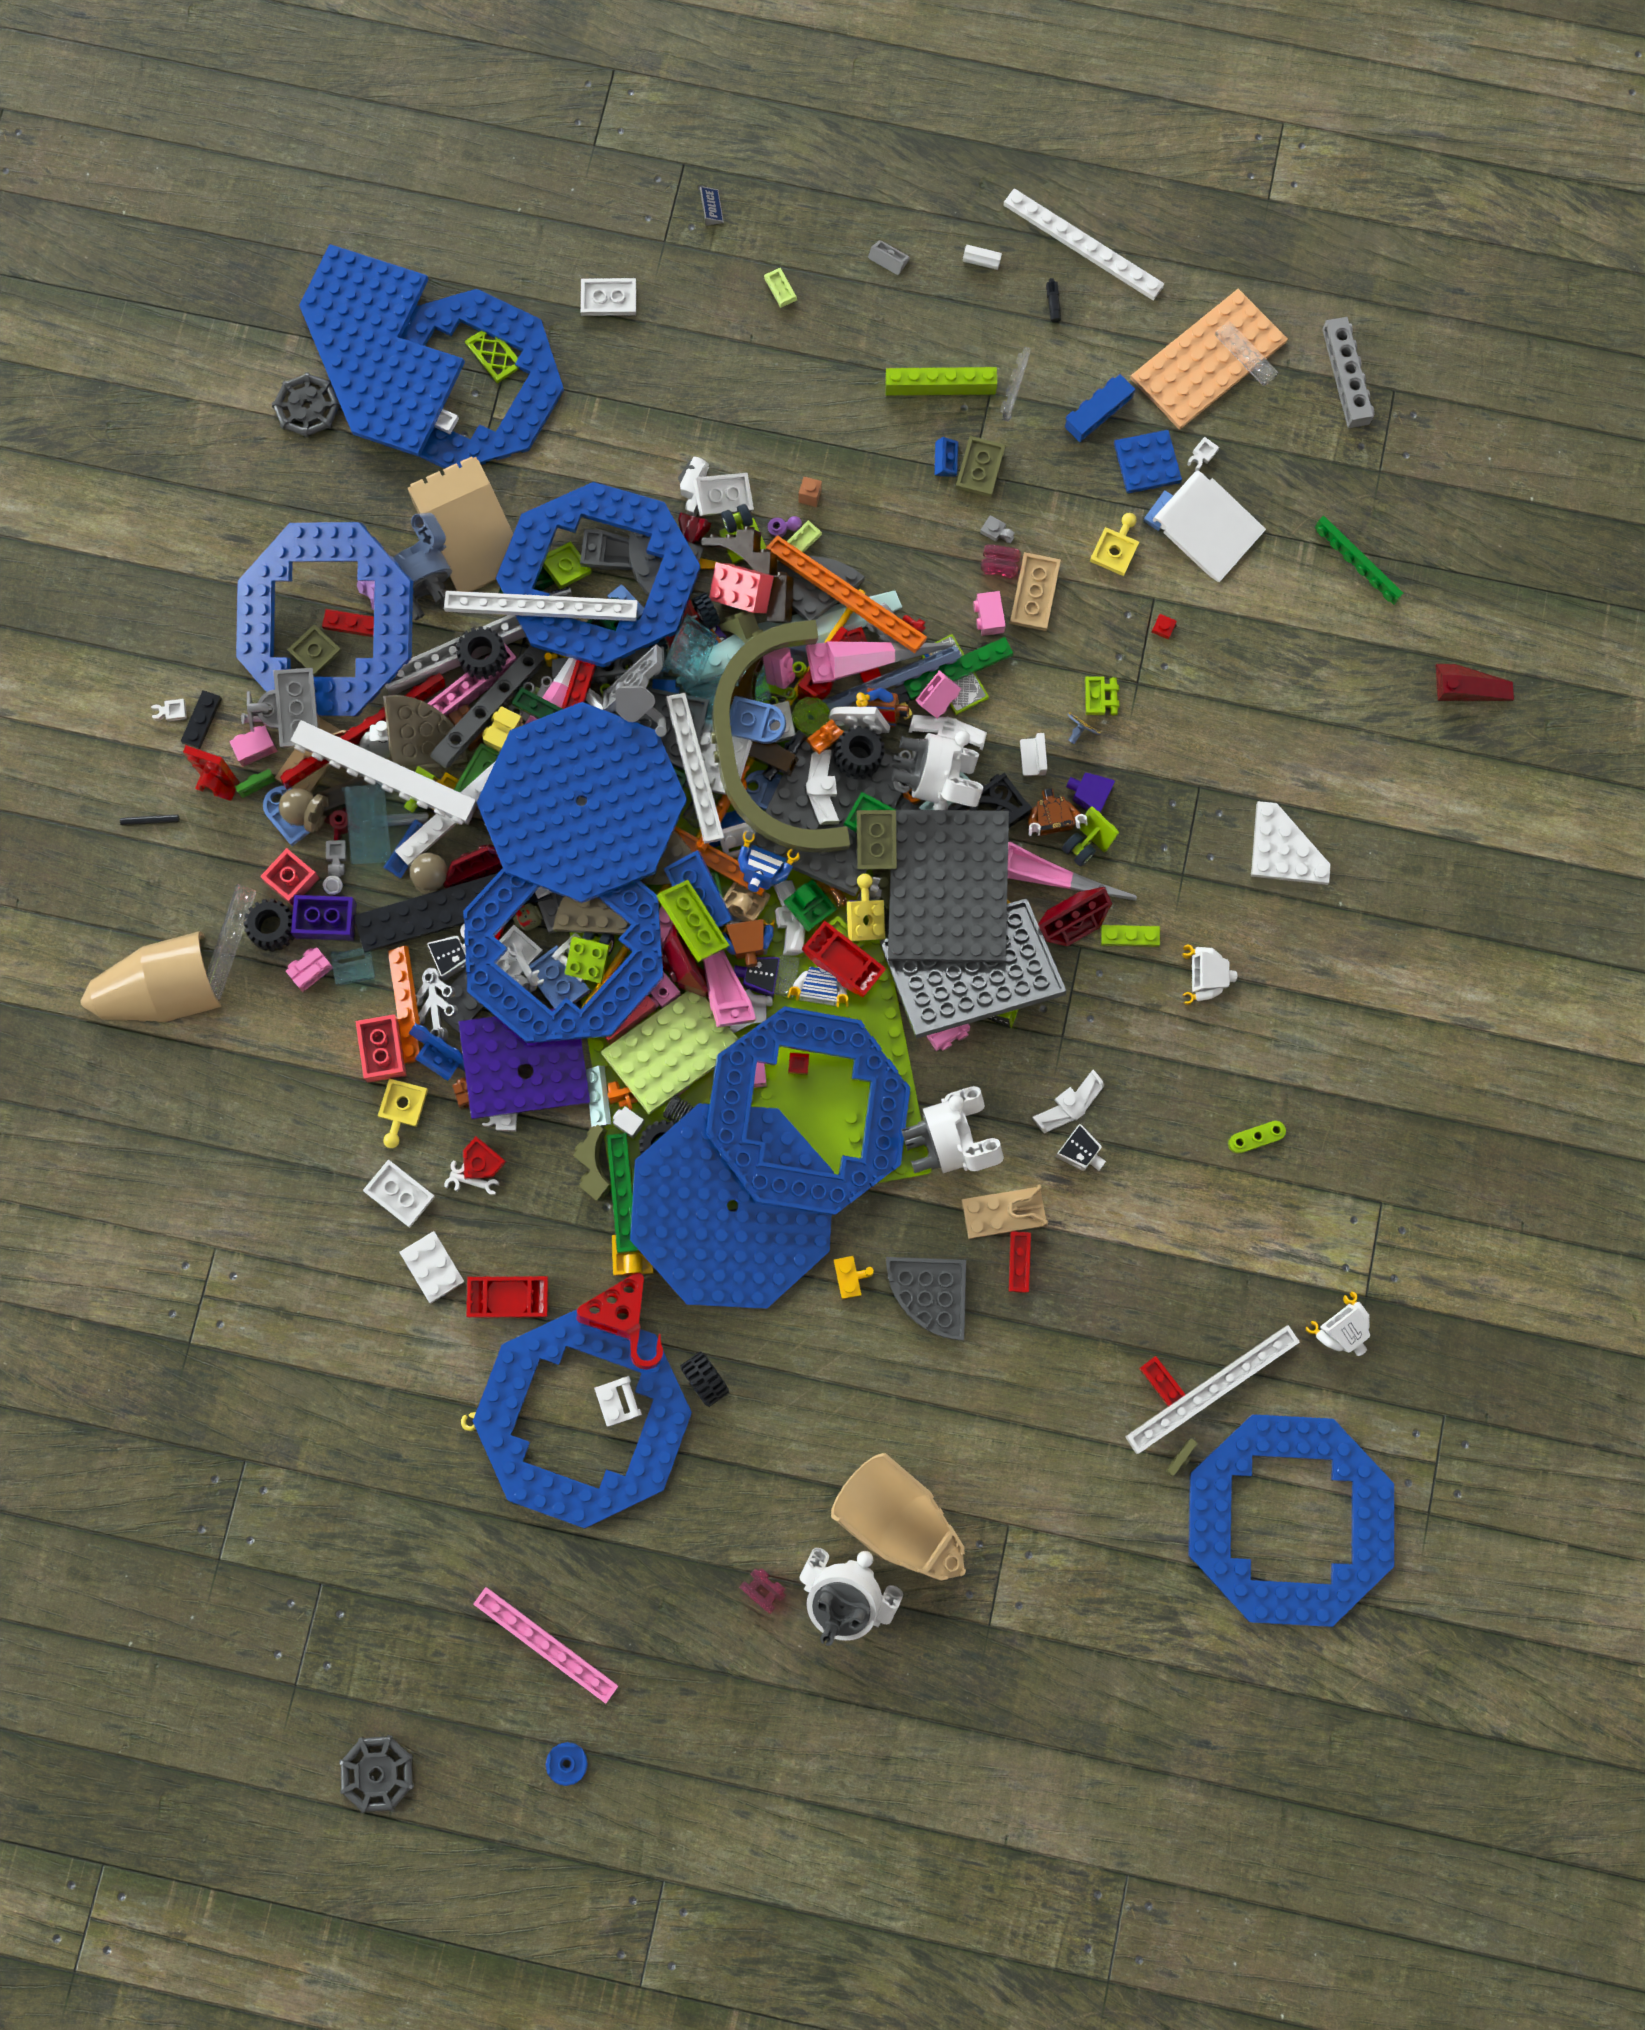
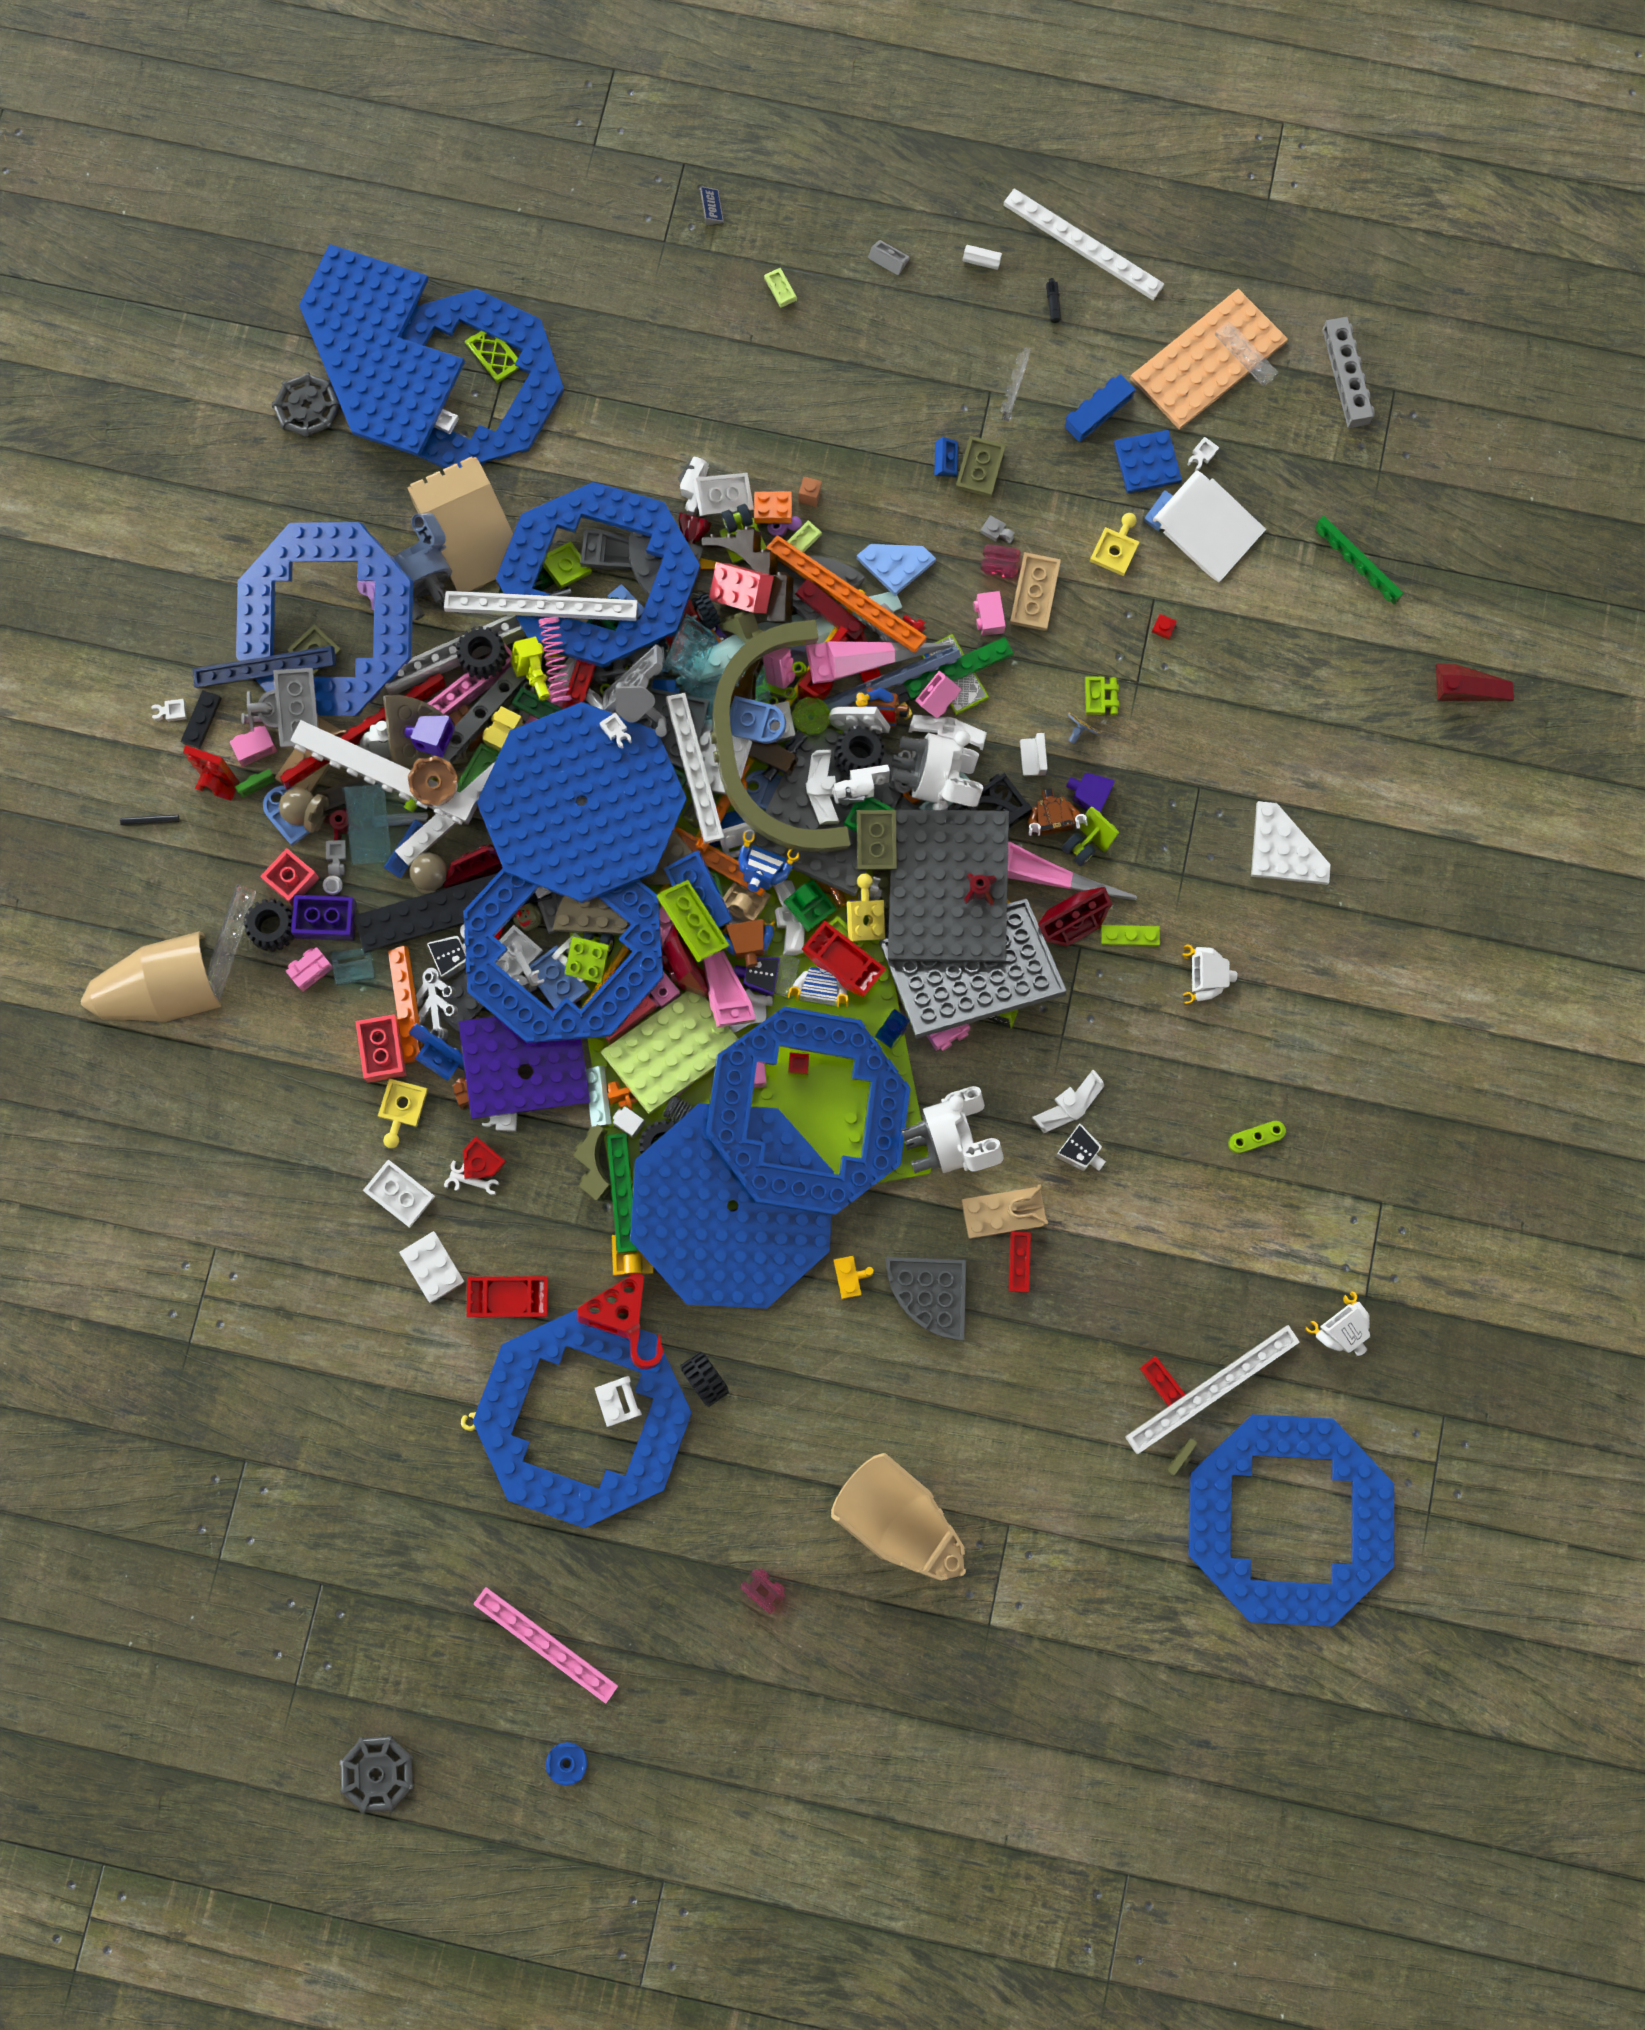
(263, 666): none -> dark blue plate
(348, 623): red plate -> none
(425, 770): none -> medium nougat plate
(431, 734): none -> torso
(527, 661): none -> neon yellow brick
(557, 698): none -> bright pink piece
(608, 297): white plate -> none
(615, 728): none -> white plate
(773, 507): none -> orange plate
(824, 737): orange hips -> none
(830, 609): none -> dark red plate
(845, 1597): piece -> none
(860, 784): none -> white plate
(892, 1029): none -> clear blue brick
(895, 564): none -> light blue plate
(941, 381): lime brick -> none
(980, 892): none -> dark red brick

